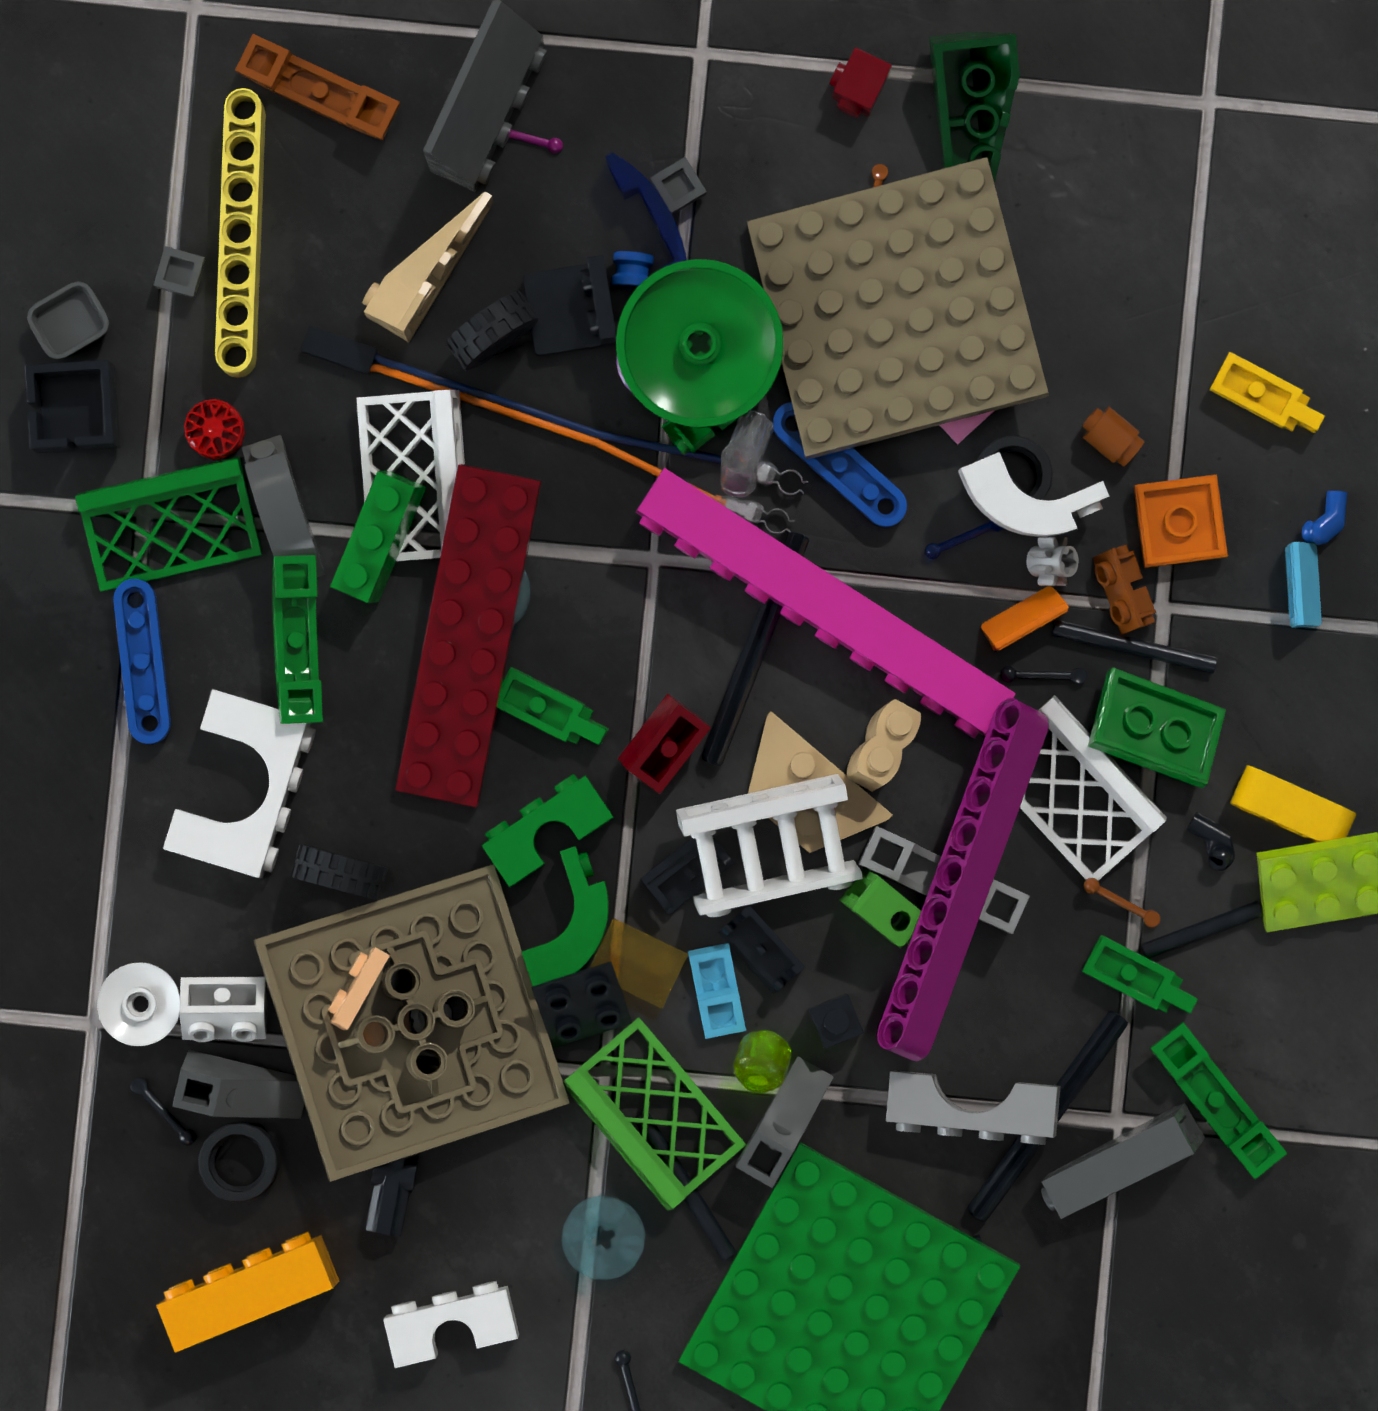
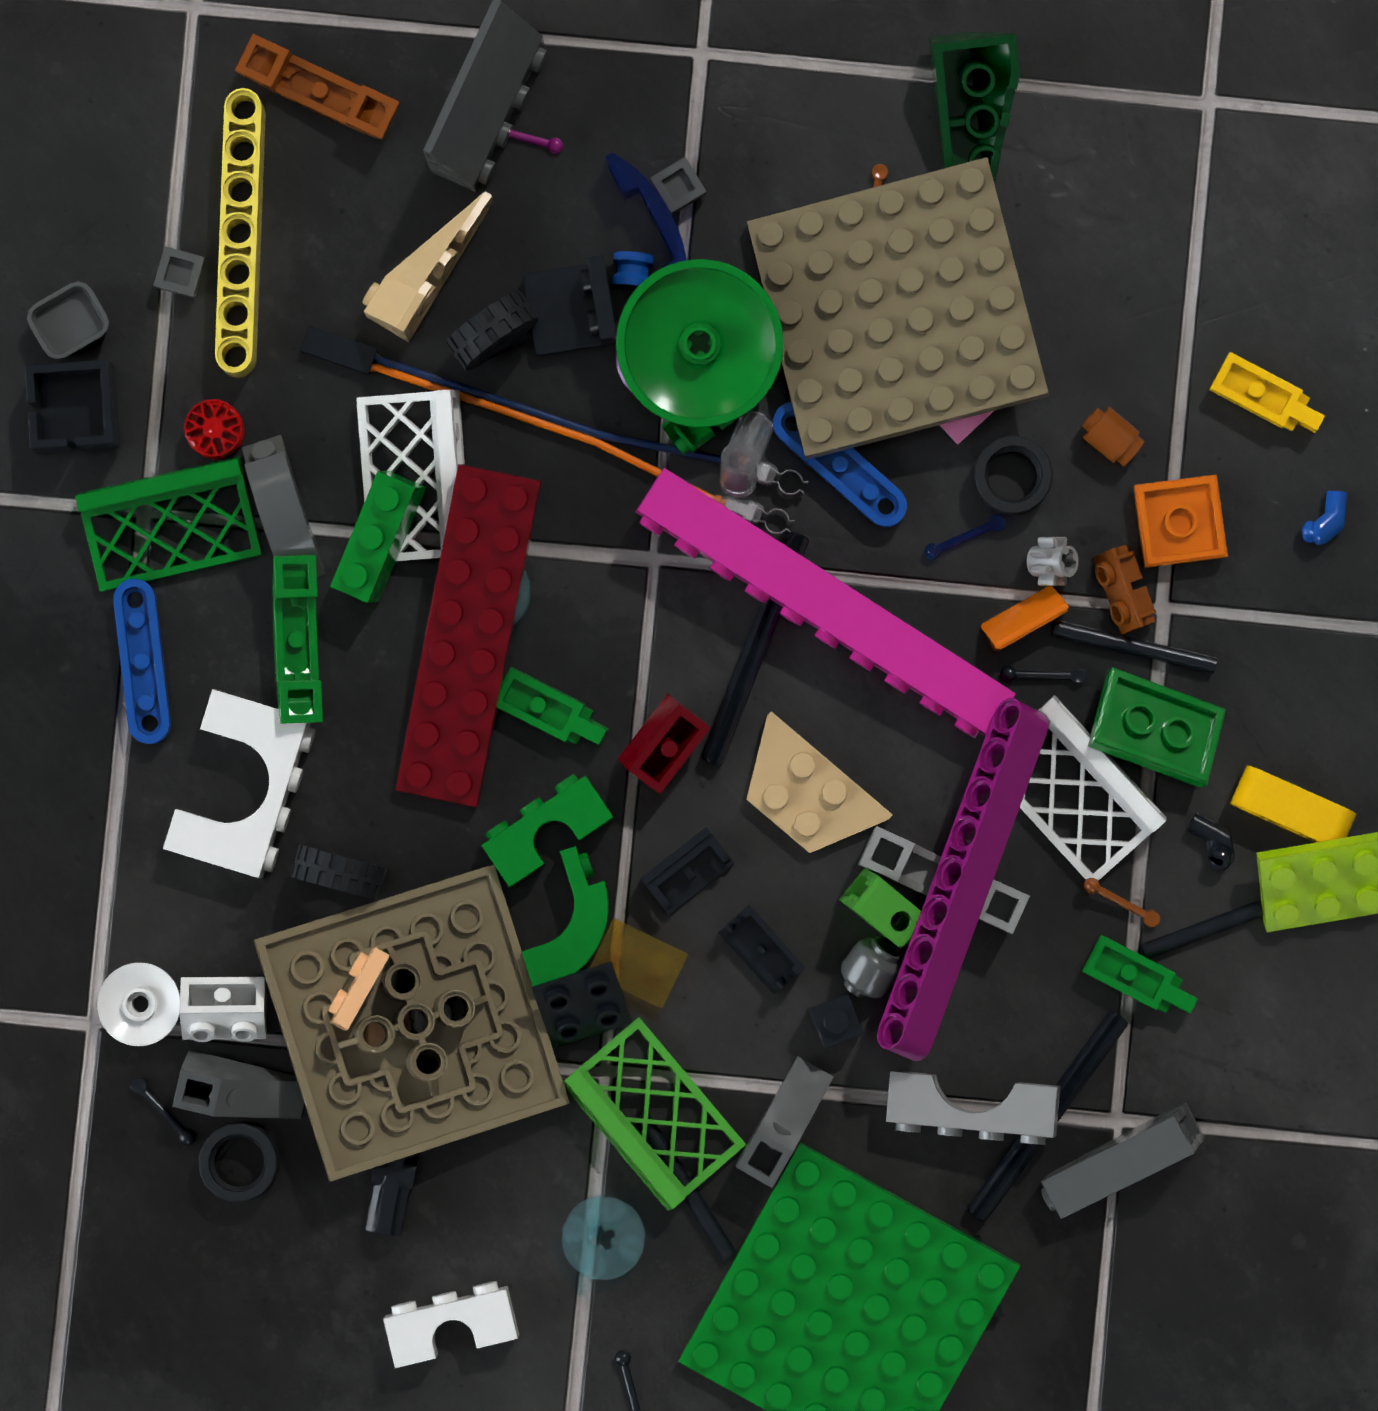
(247, 1293): light orange brick -> none
(717, 990): medium azure slope -> none
(762, 1061): clear neon green head -> none
(781, 805): white fence -> none
(859, 82): dark red brick -> none
(871, 967): none -> dark grey head
(881, 753): tan brick -> none
(1010, 508): white arch -> none
(1217, 1101): green slope -> none
(1303, 585): medium azure slope -> none

